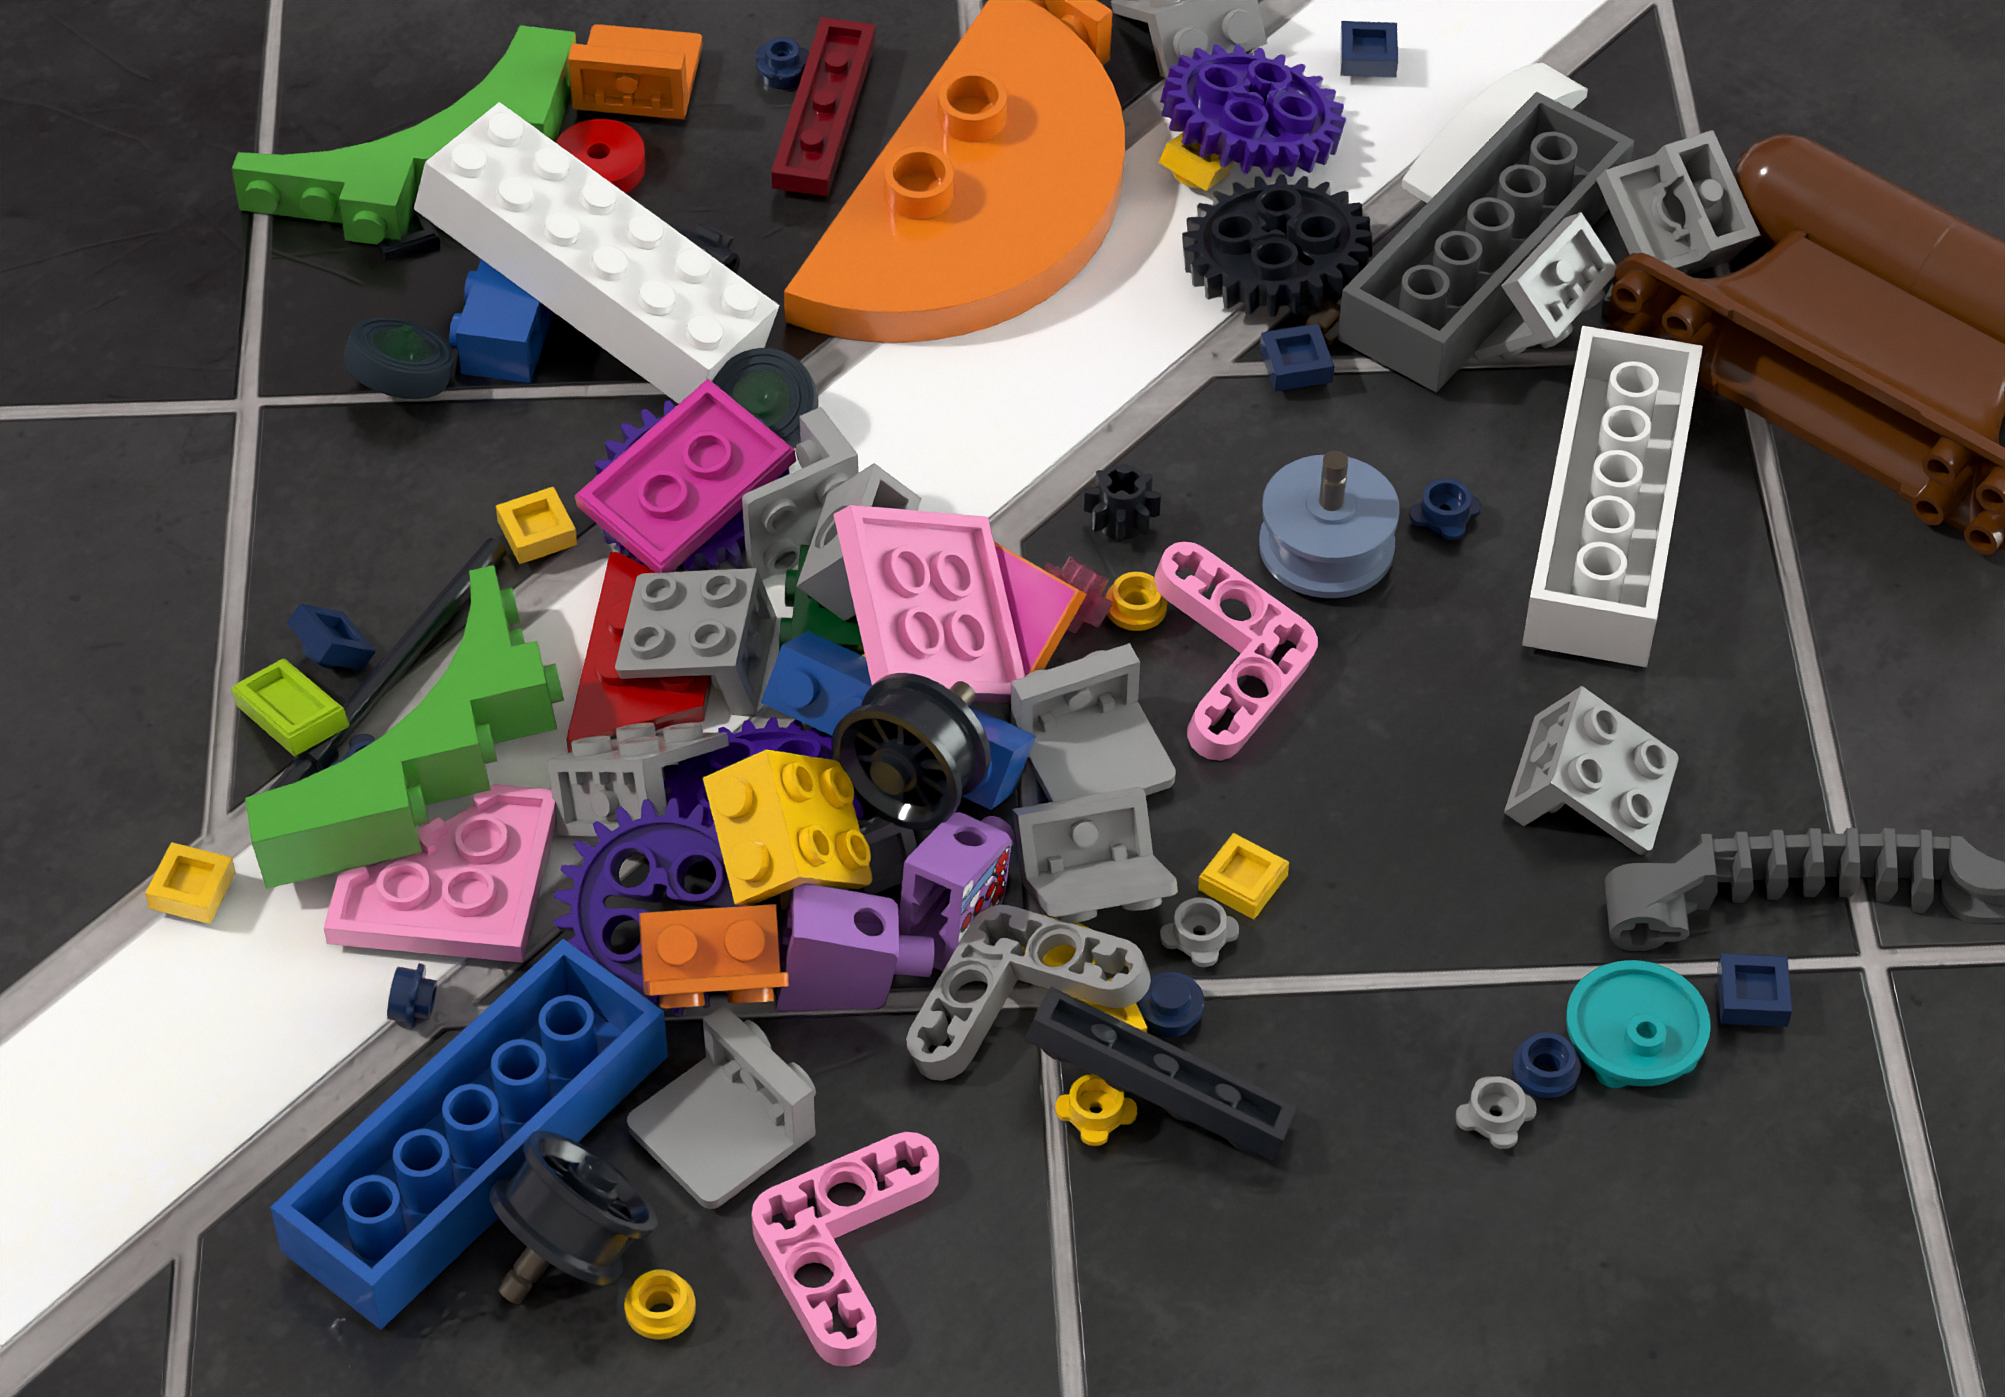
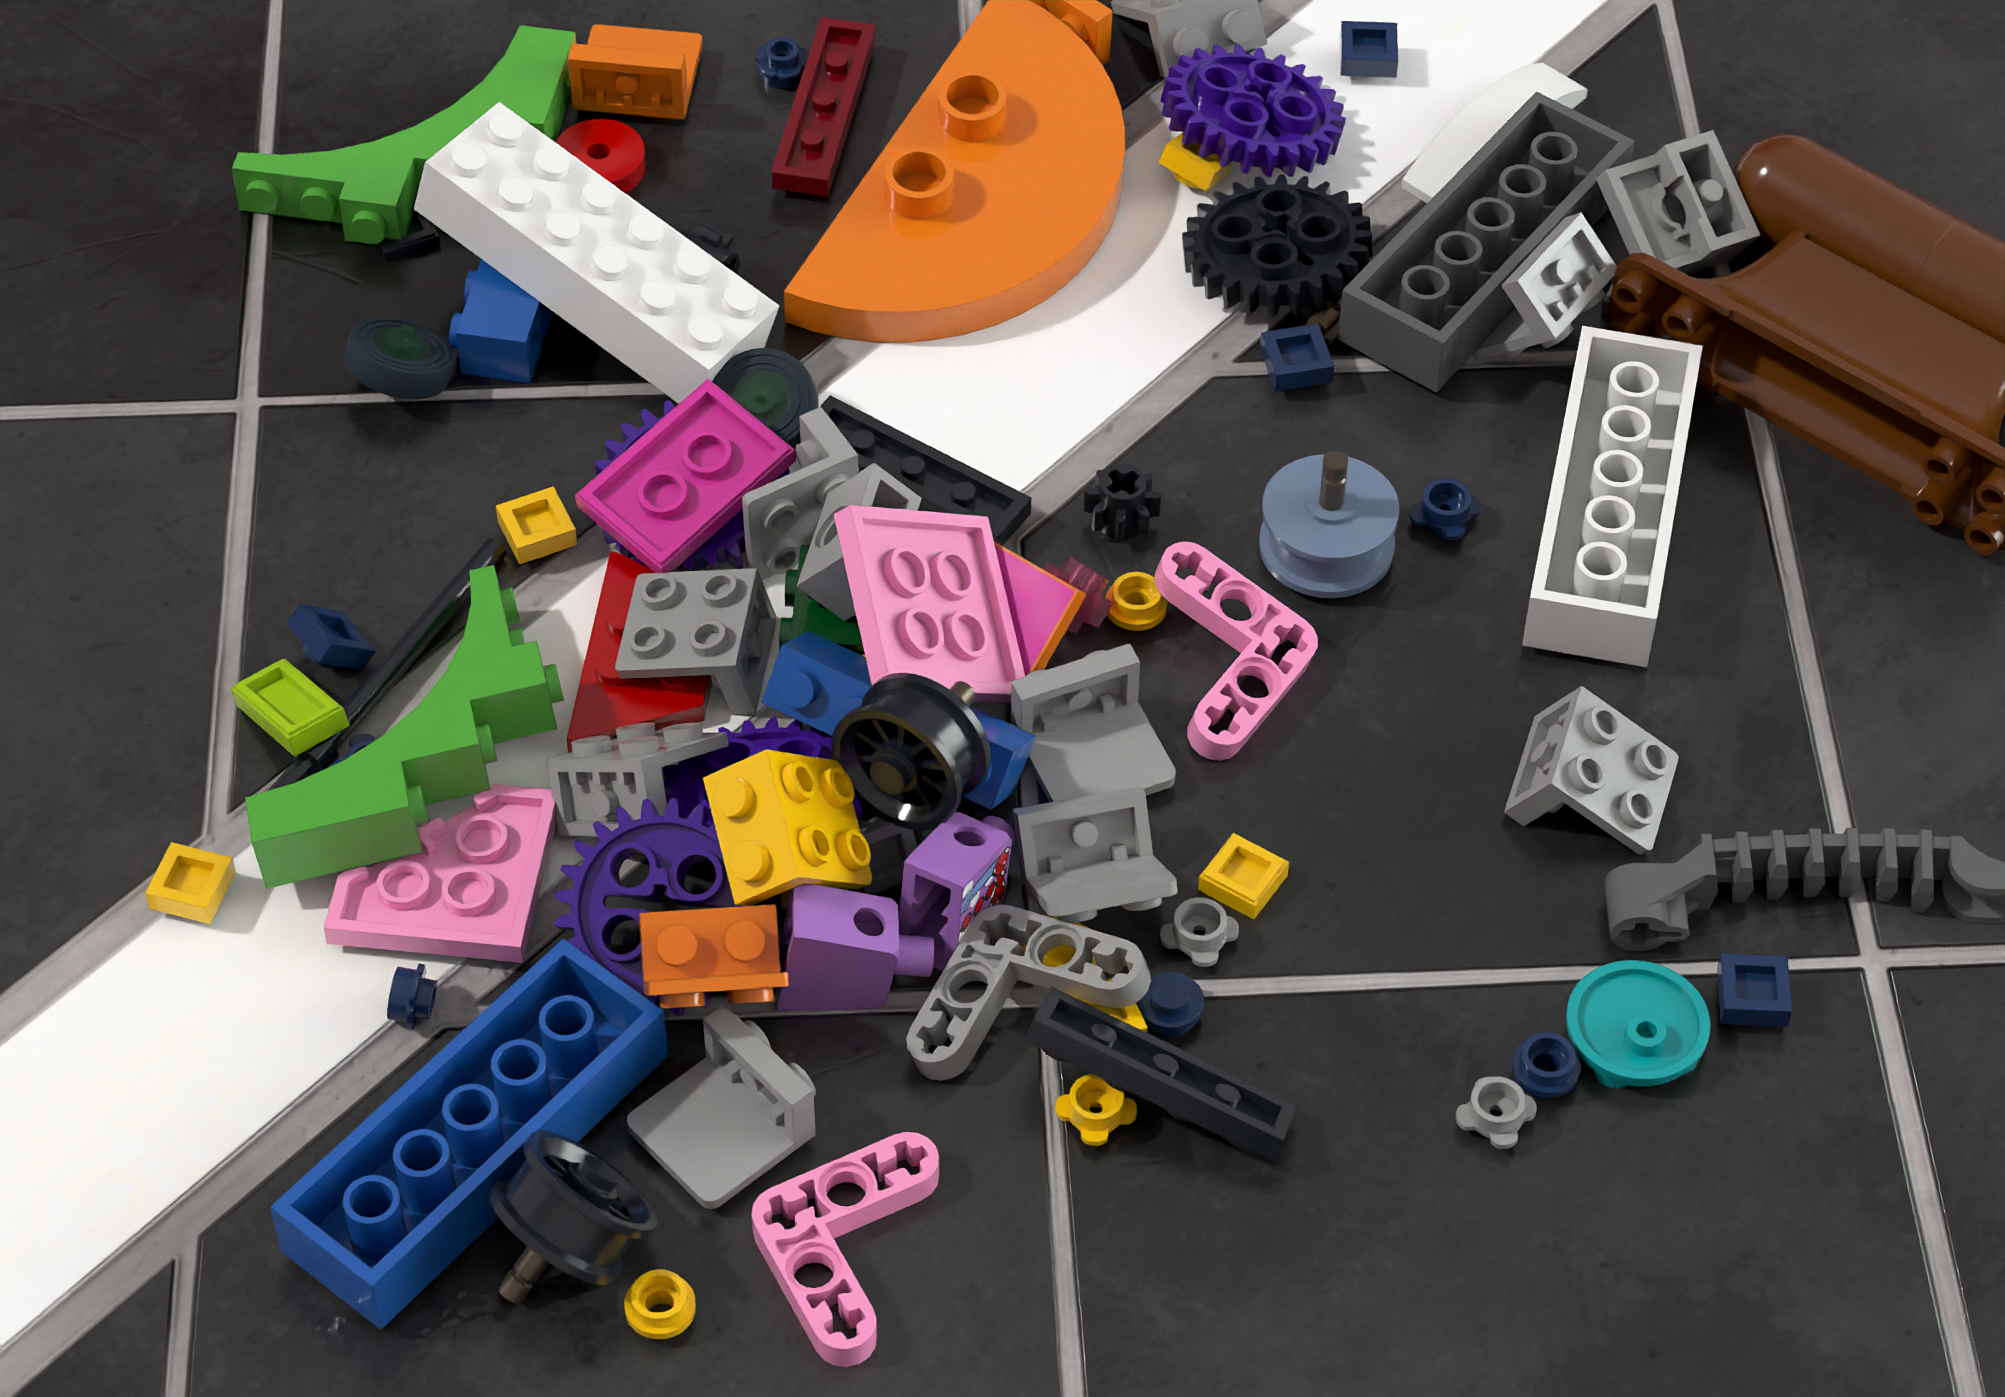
(934, 476): none -> black plate

